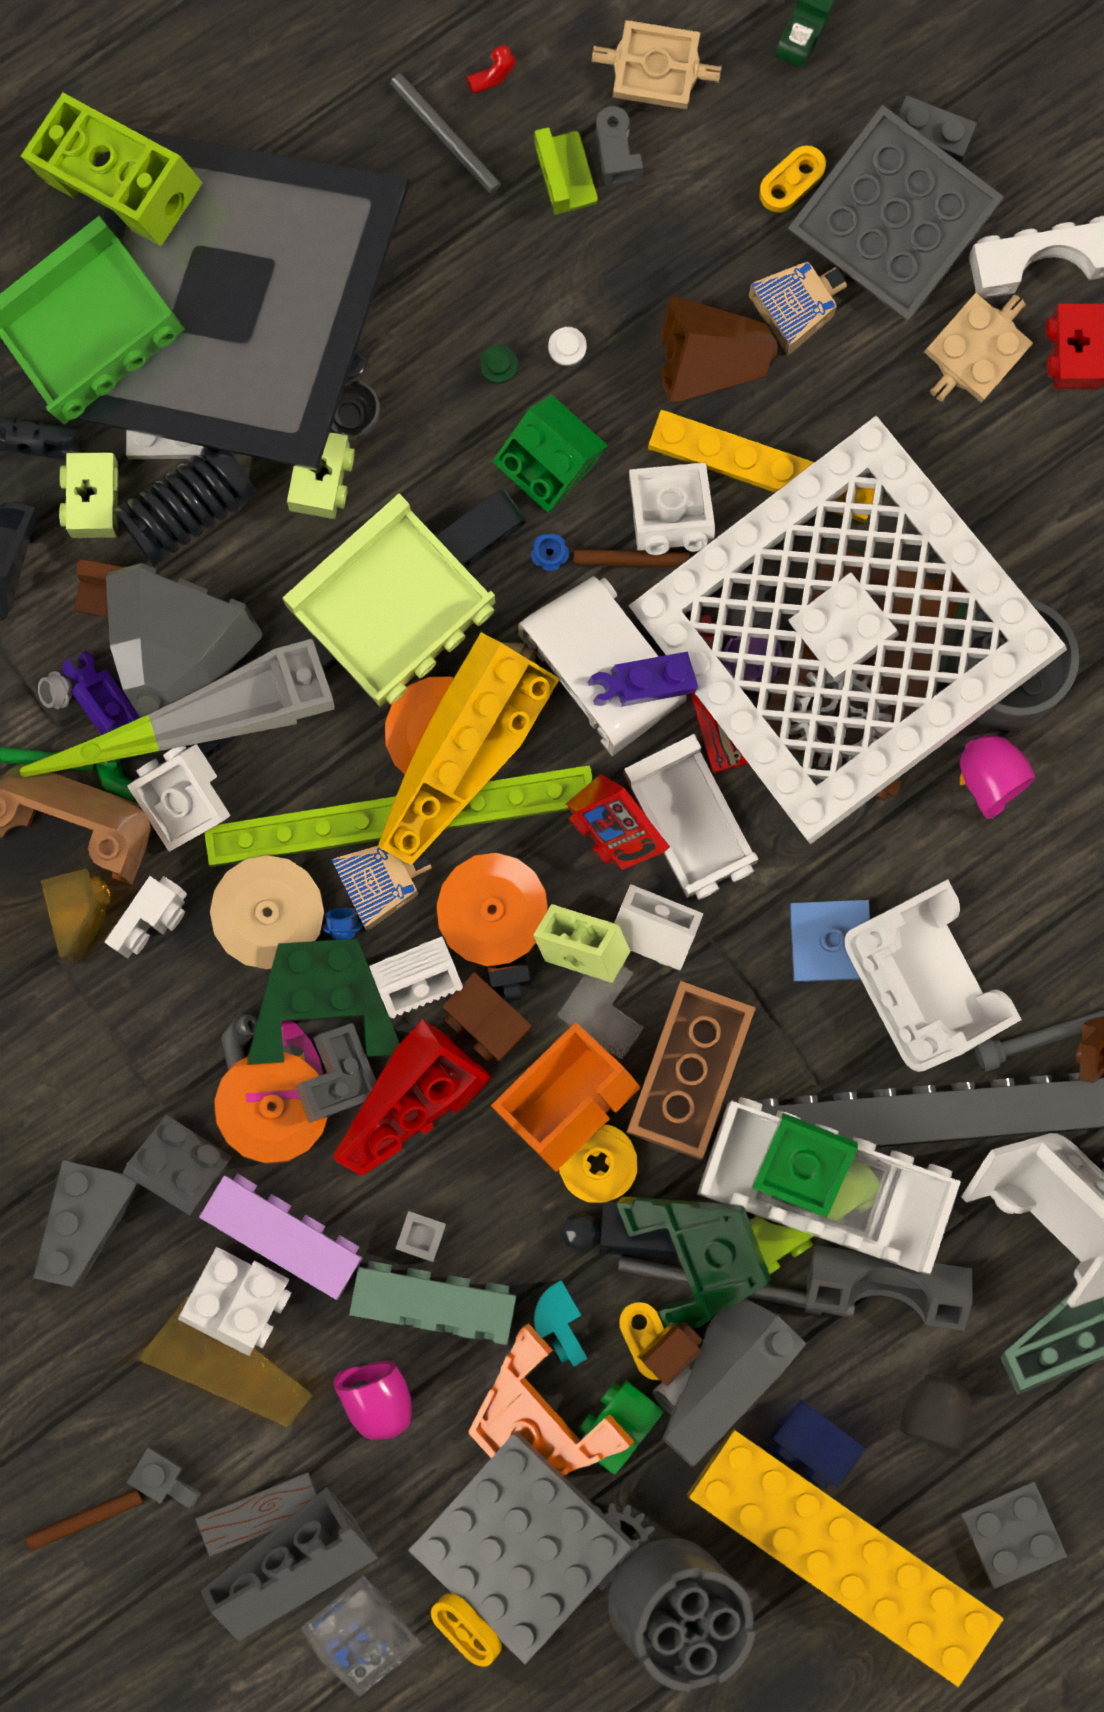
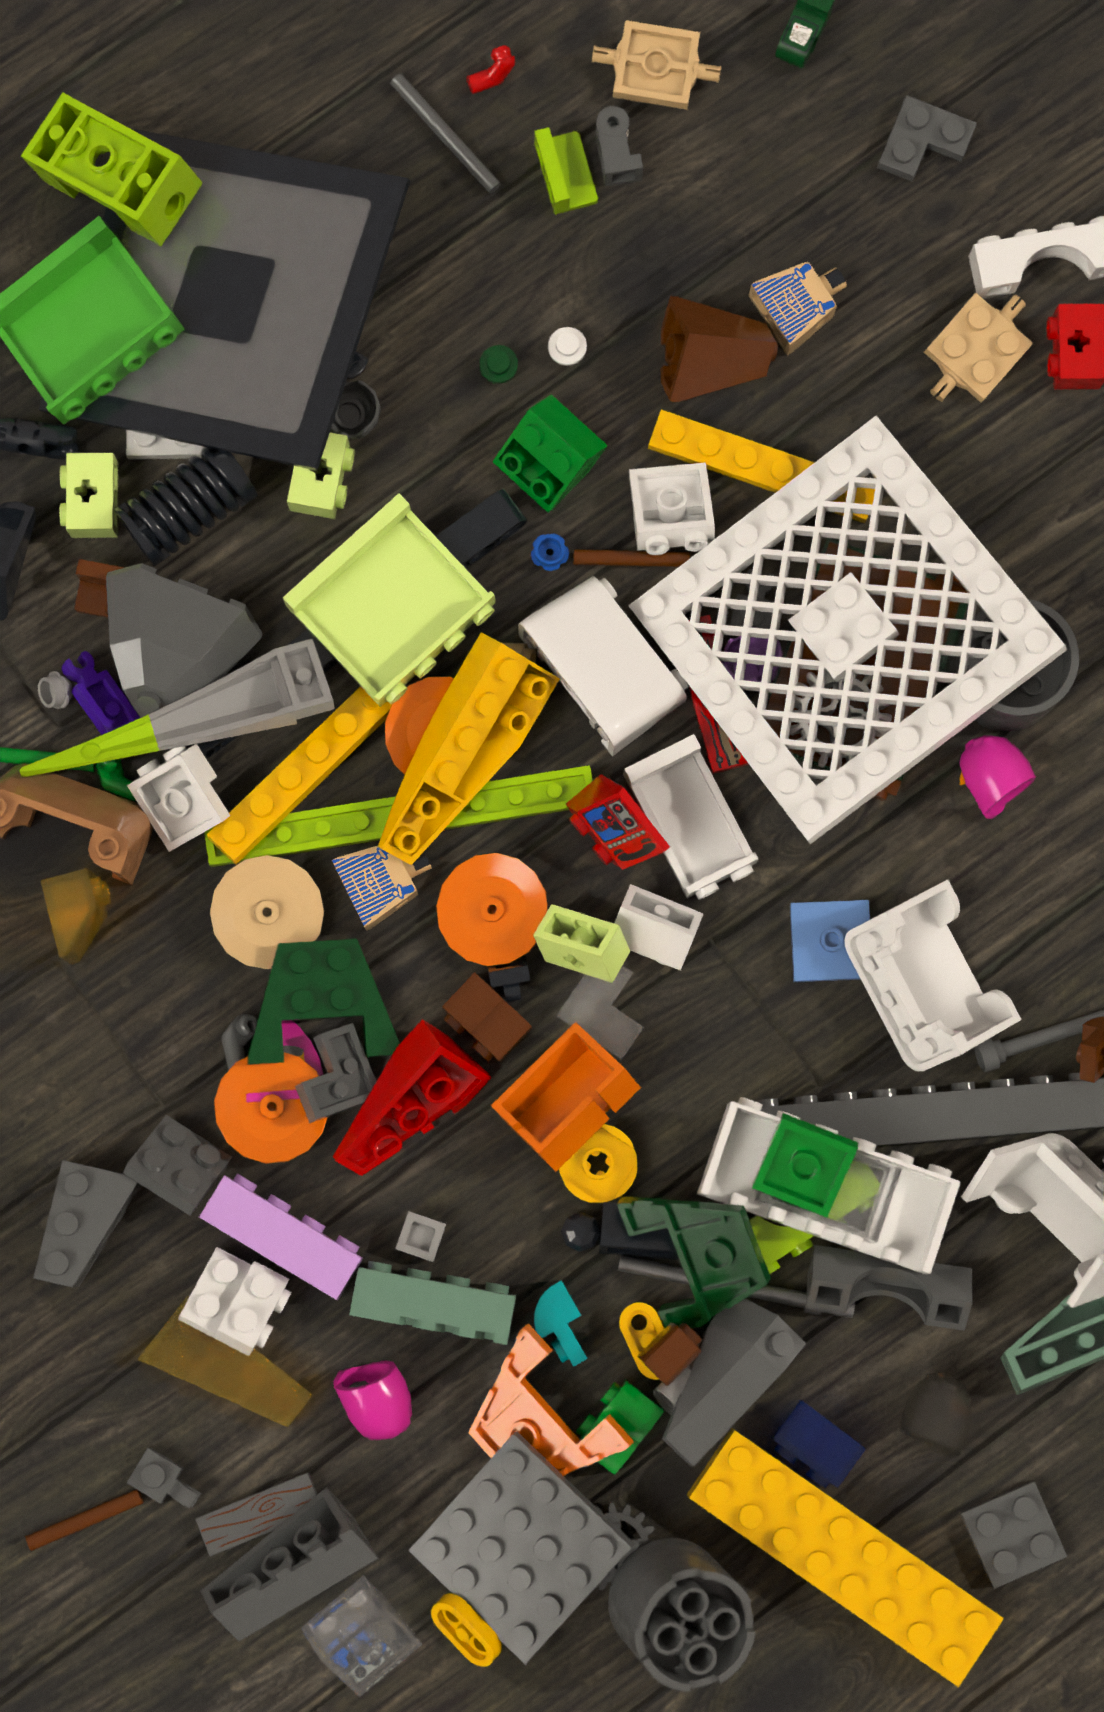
(154, 906): white plate -> none
(298, 775): none -> yellow plate
(342, 923): blue plate -> none
(416, 977): white brick -> none
(646, 680): dark purple plate -> none
(690, 1070): medium nougat brick -> none
(791, 180): yellow plate -> none
(895, 213): dark grey plate -> none

